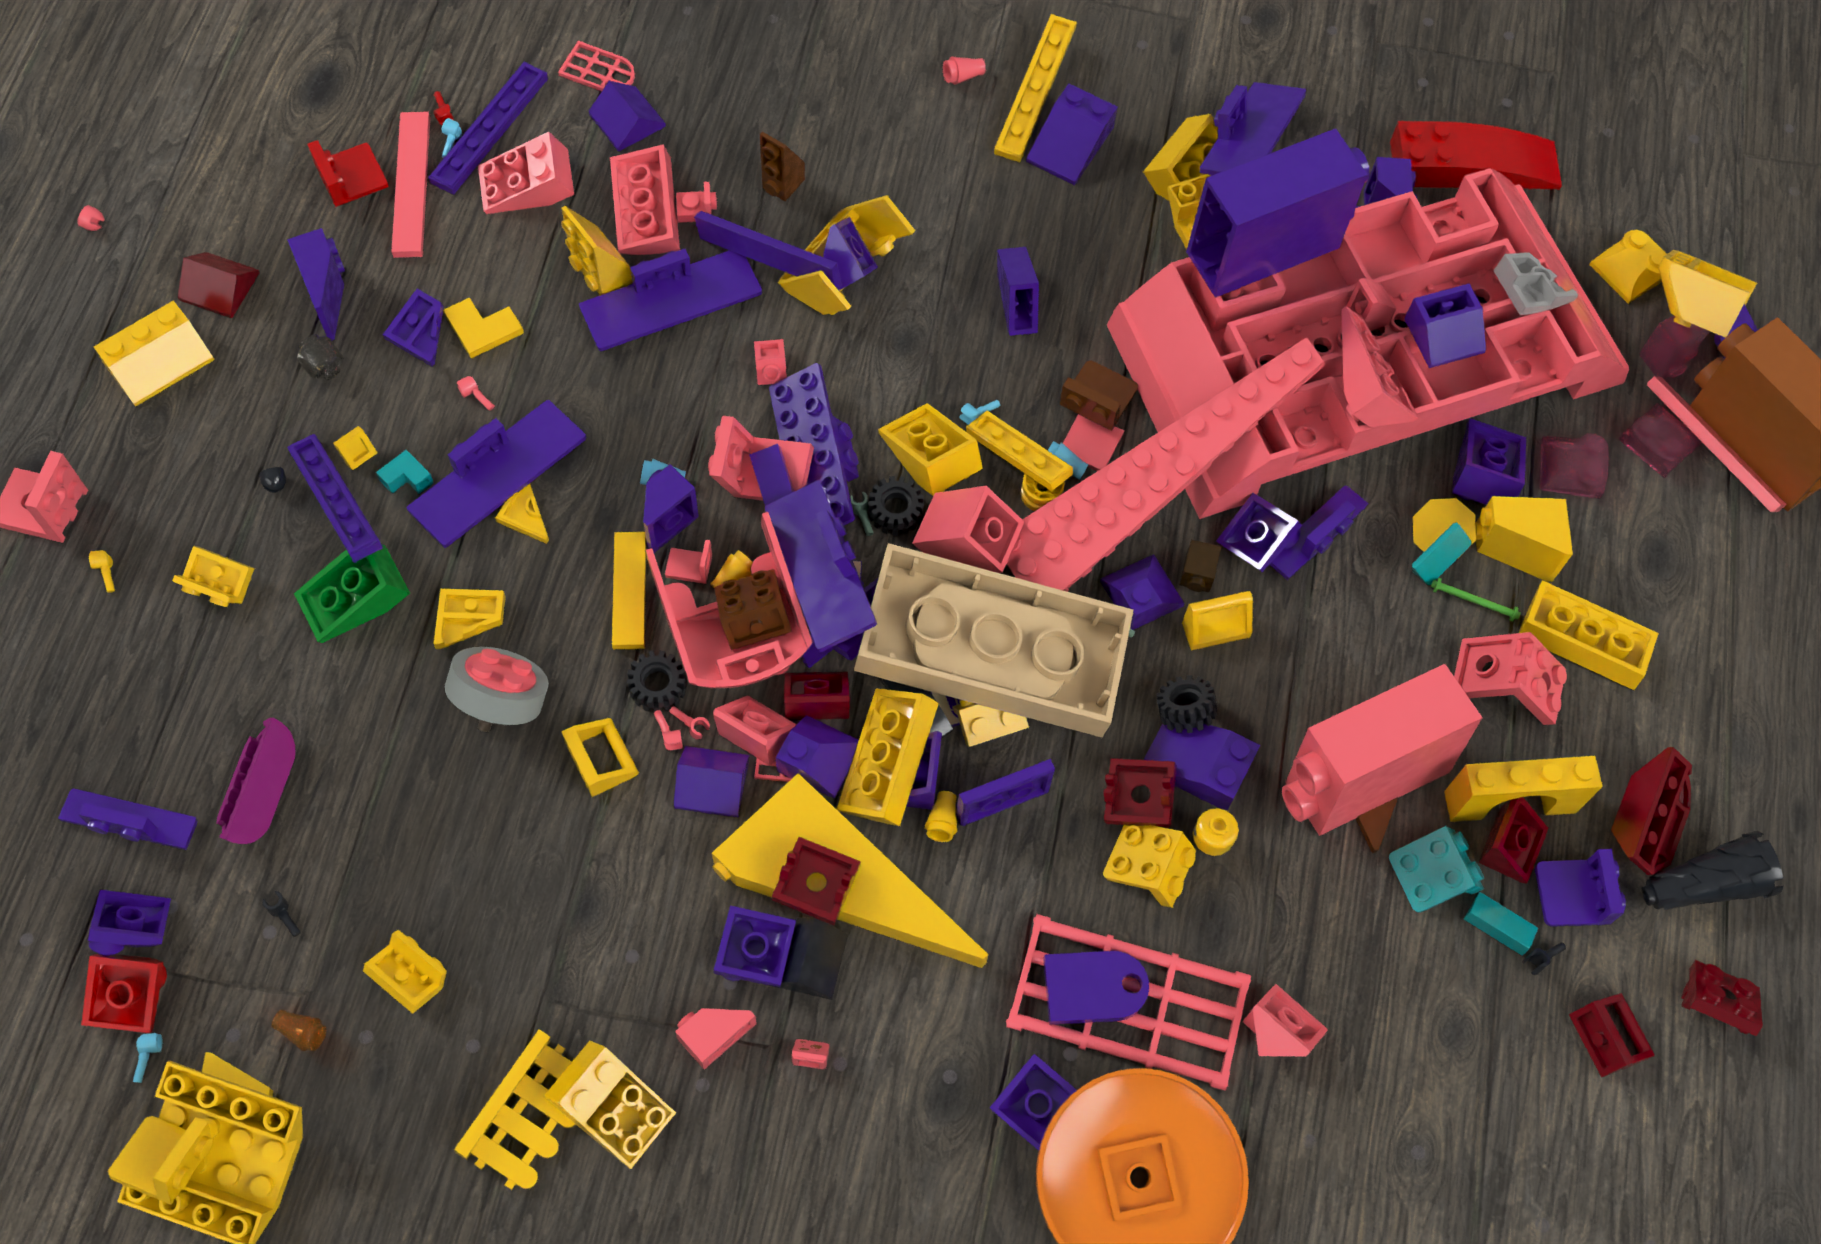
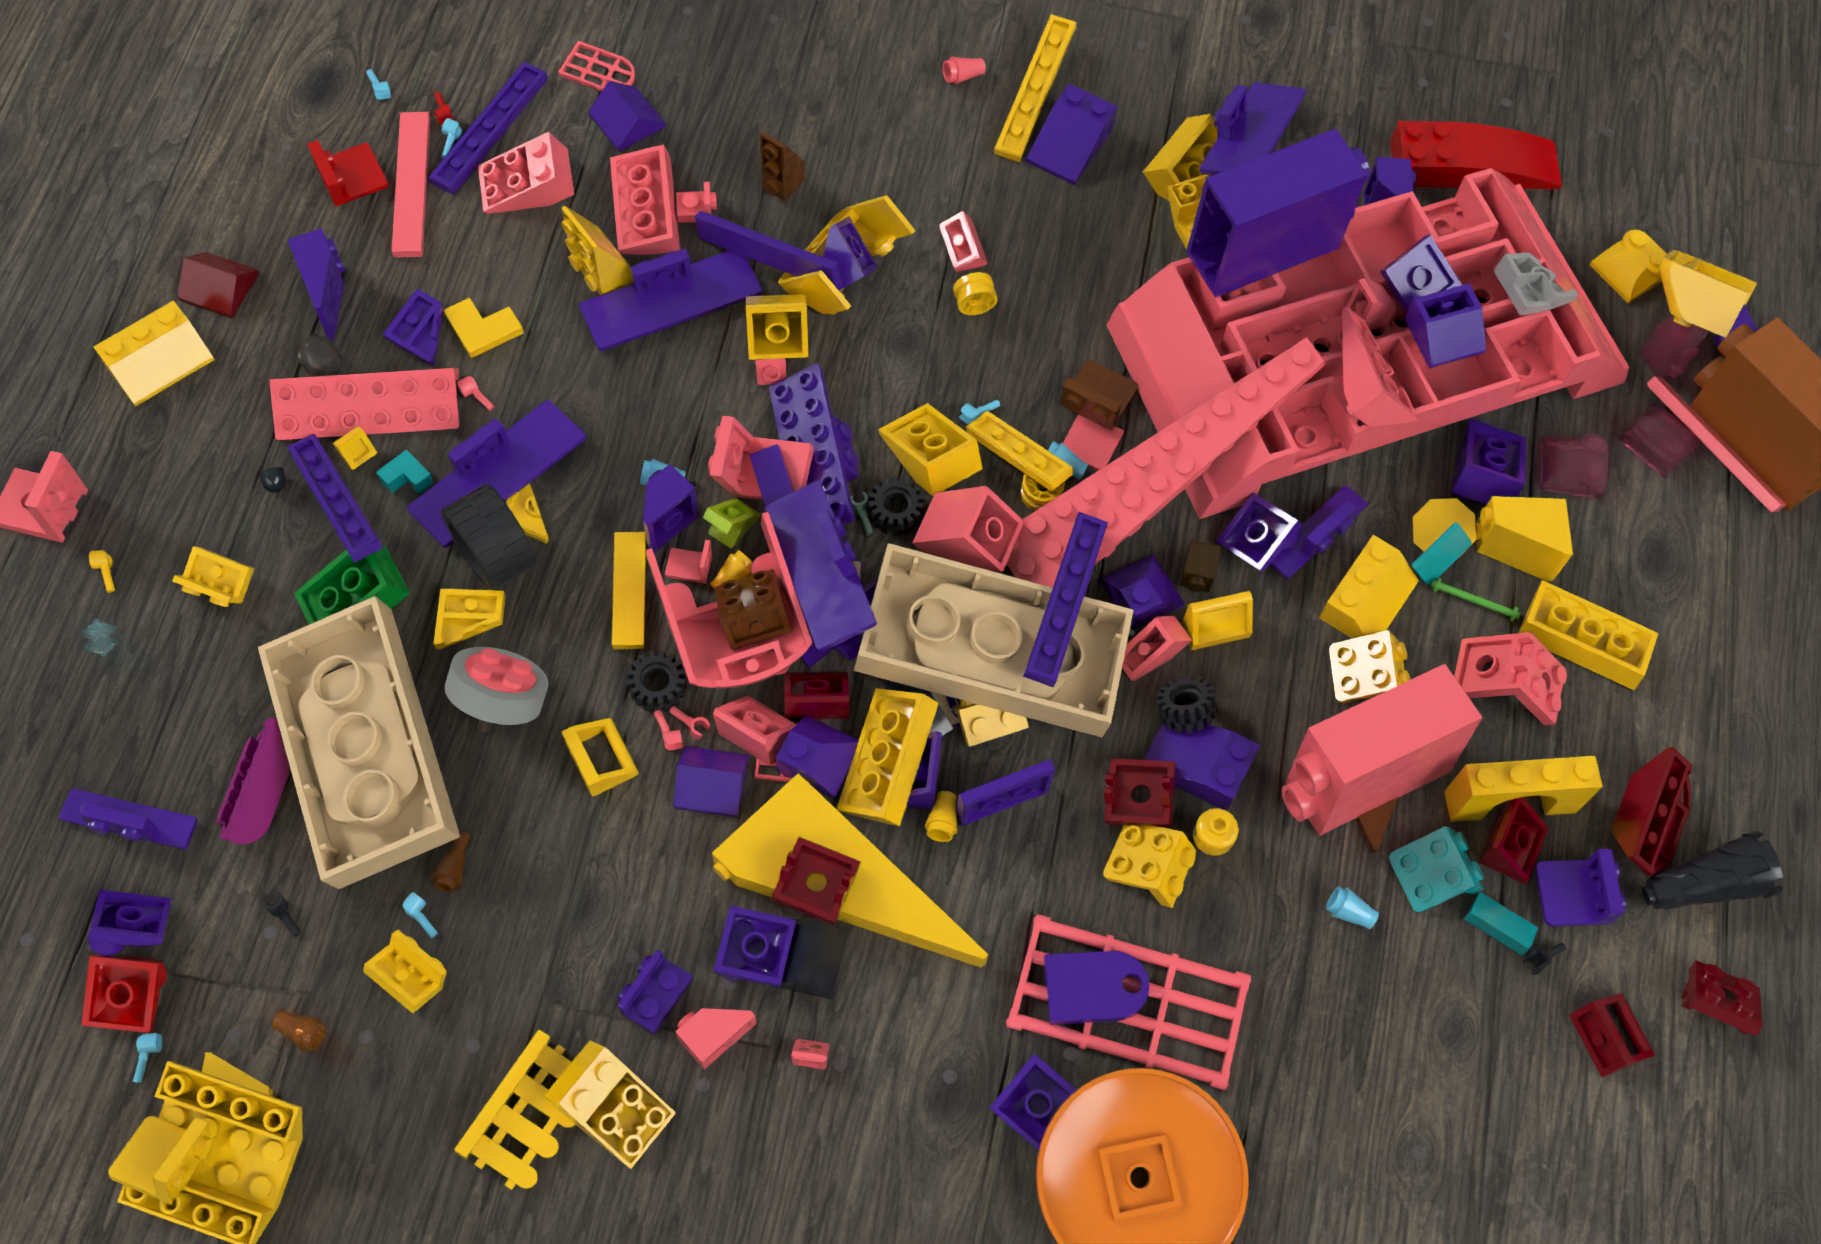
(89, 218): coral hinge -> none
(100, 637): none -> clear light blue wheel
(357, 743): none -> tan piece
(369, 400): none -> coral bracket
(381, 89): none -> medium azure hand
(413, 905): none -> medium azure hand
(450, 871): none -> reddish brown cone
(489, 536): none -> black tyre
(653, 992): none -> dark purple bracket
(730, 521): none -> lime slope
(777, 326): none -> yellow slope
(963, 242): none -> coral slope
(975, 293): none -> yellow wheel
(1018, 290): dark purple slope -> none
(1065, 600): none -> dark purple tile
(1154, 646): none -> coral slope
(1283, 1025): coral slope -> none
(1349, 907): none -> medium azure cone
(1367, 666): none -> bracket
(1370, 591): none -> yellow slope
(1419, 272): none -> tile

